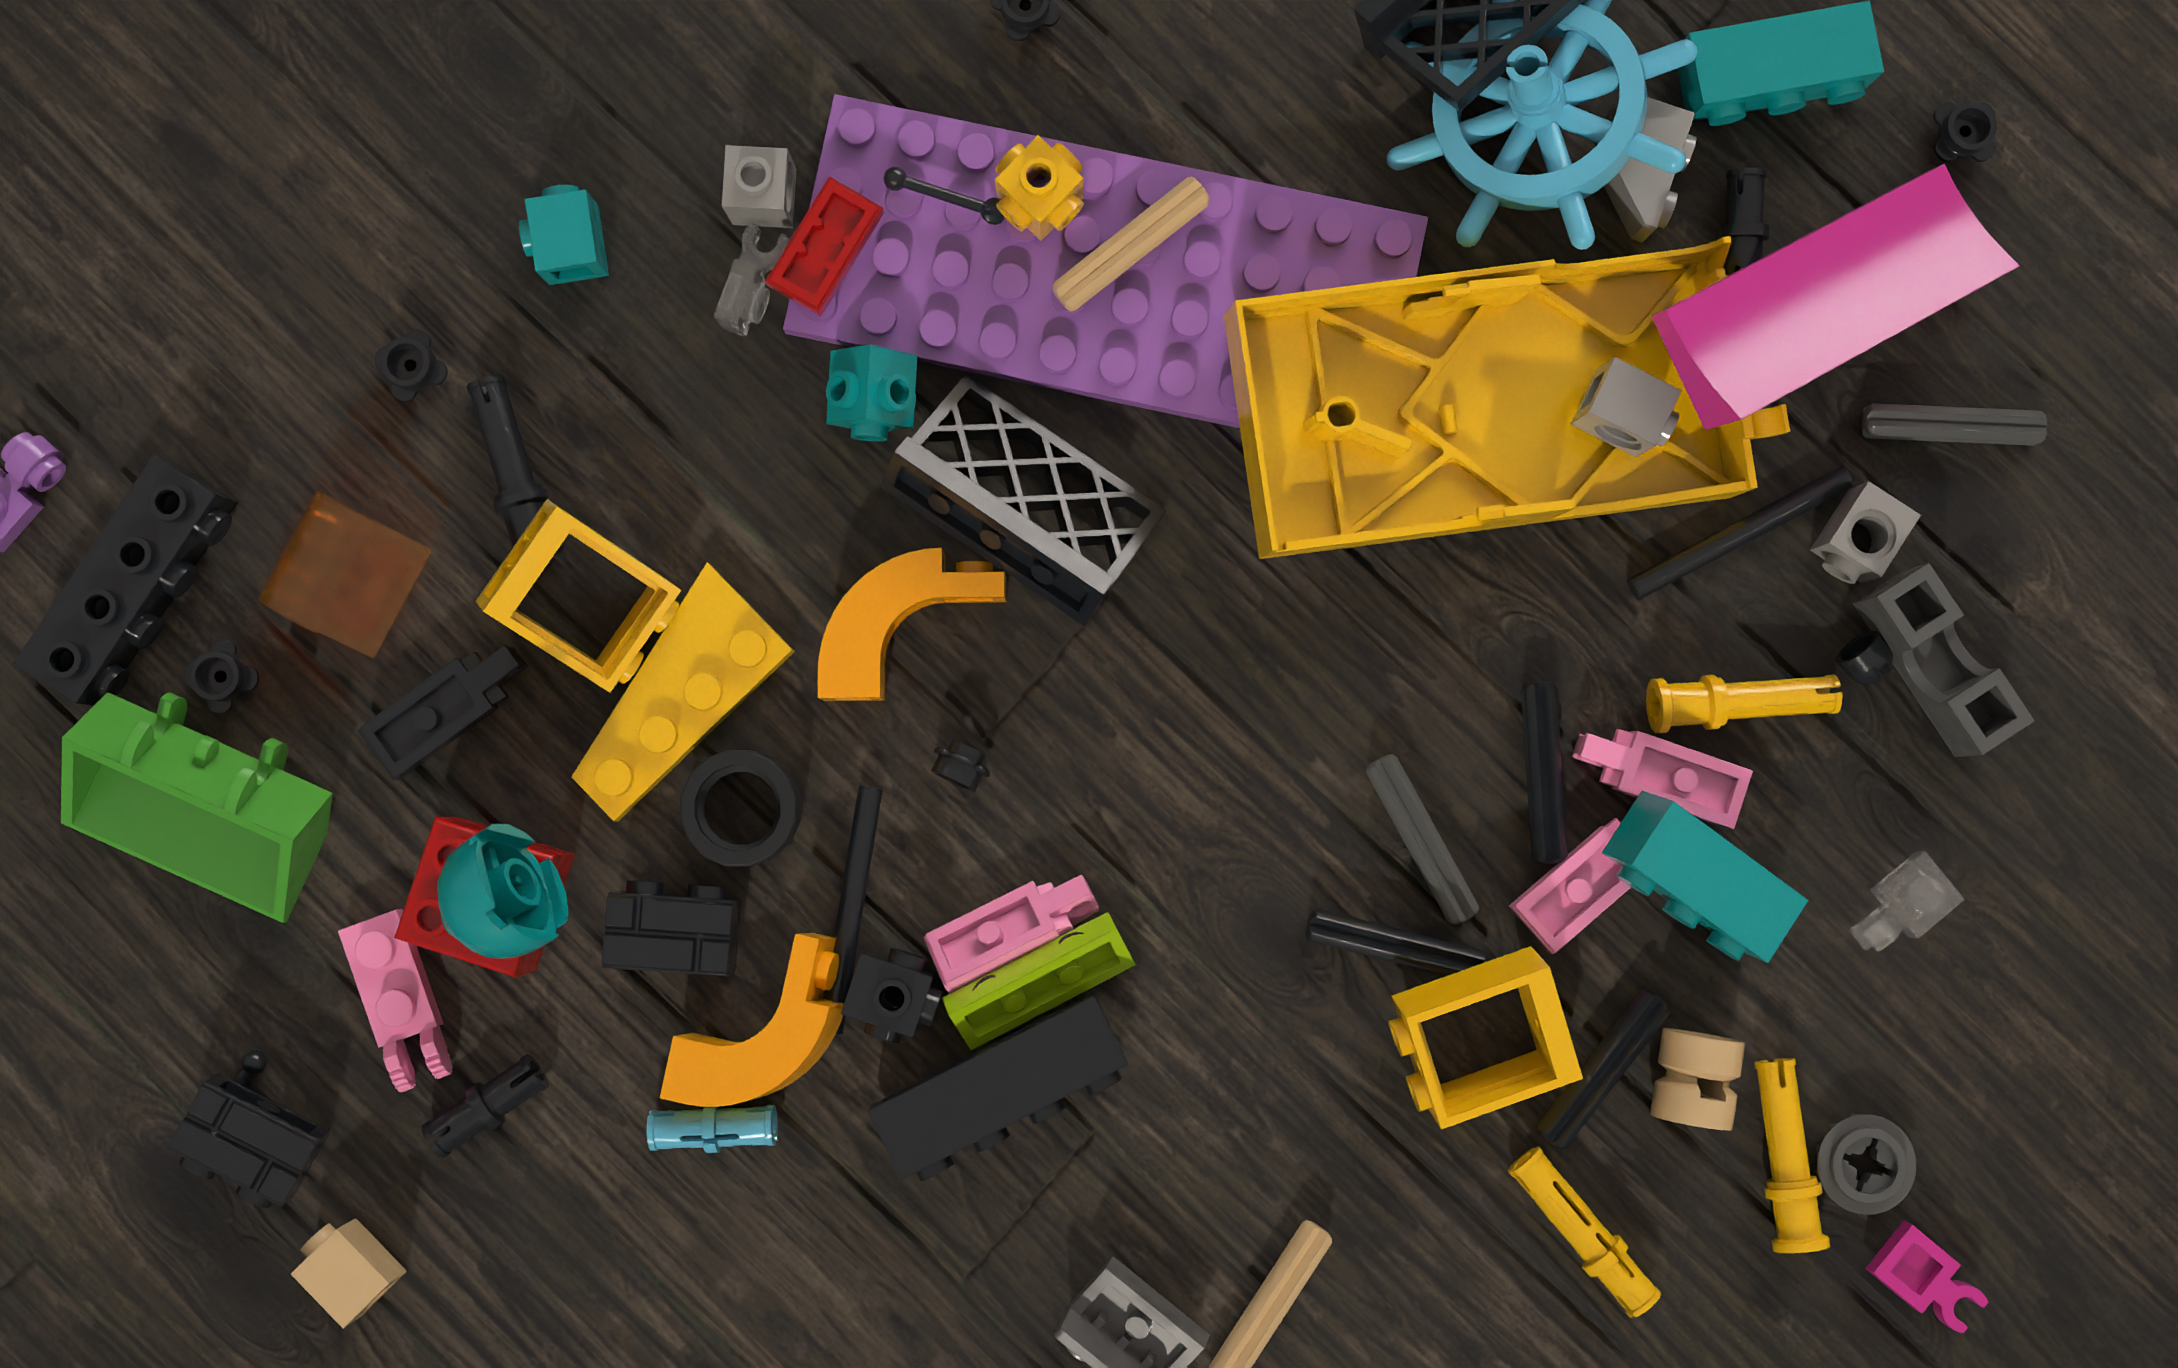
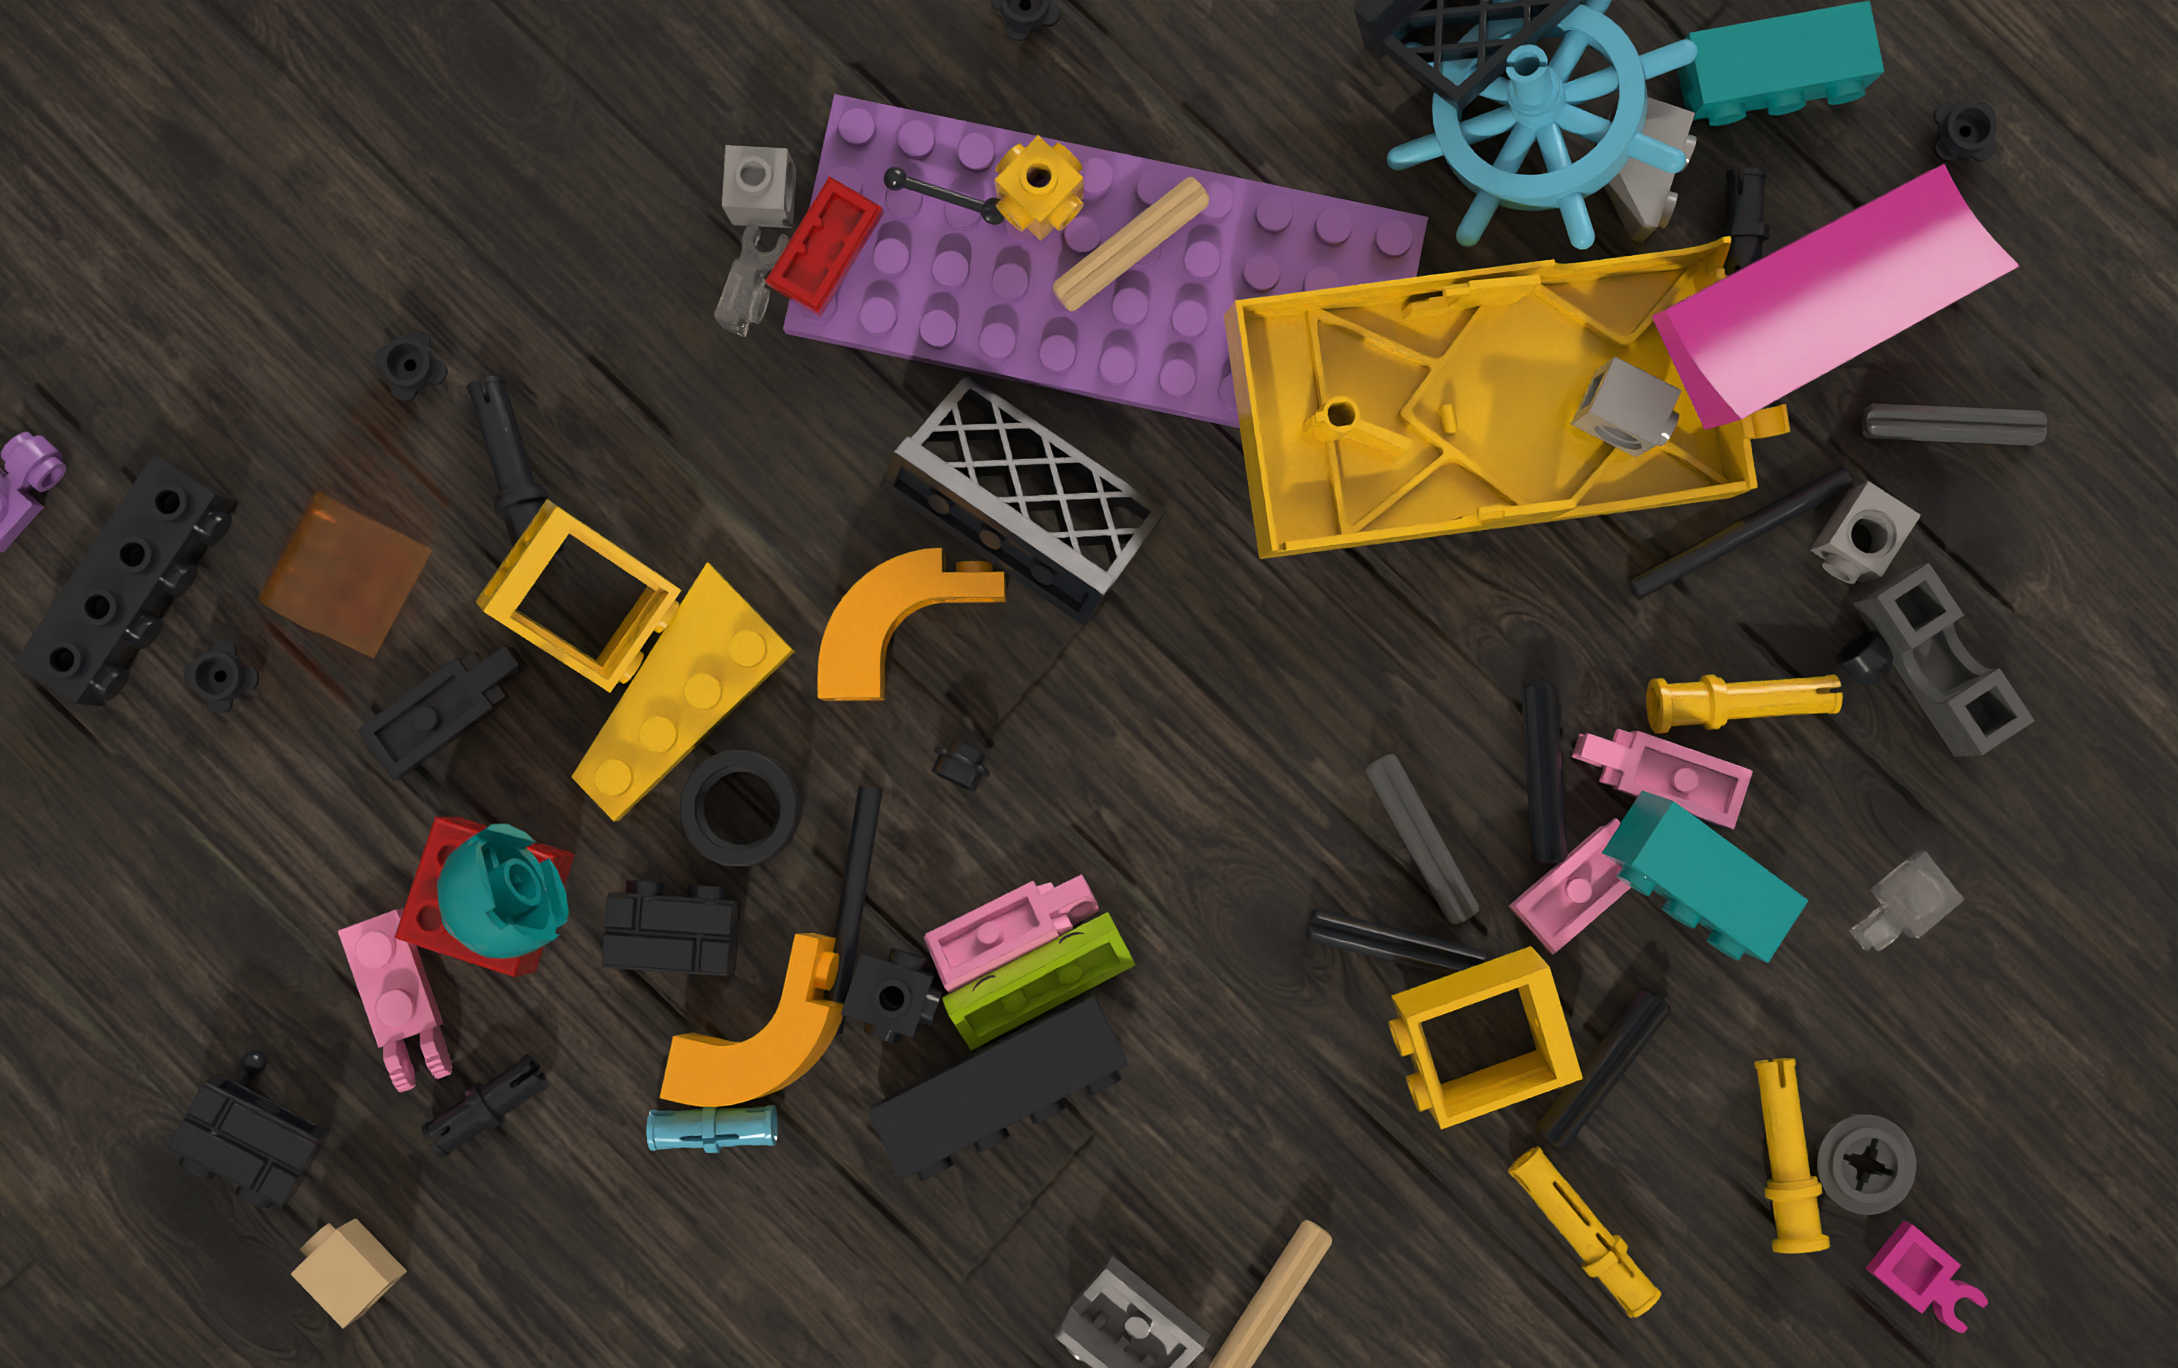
(193, 803): bright green piece -> none
(564, 235): teal brick -> none
(871, 391): teal brick -> none
(1697, 1079): tan wheel -> none

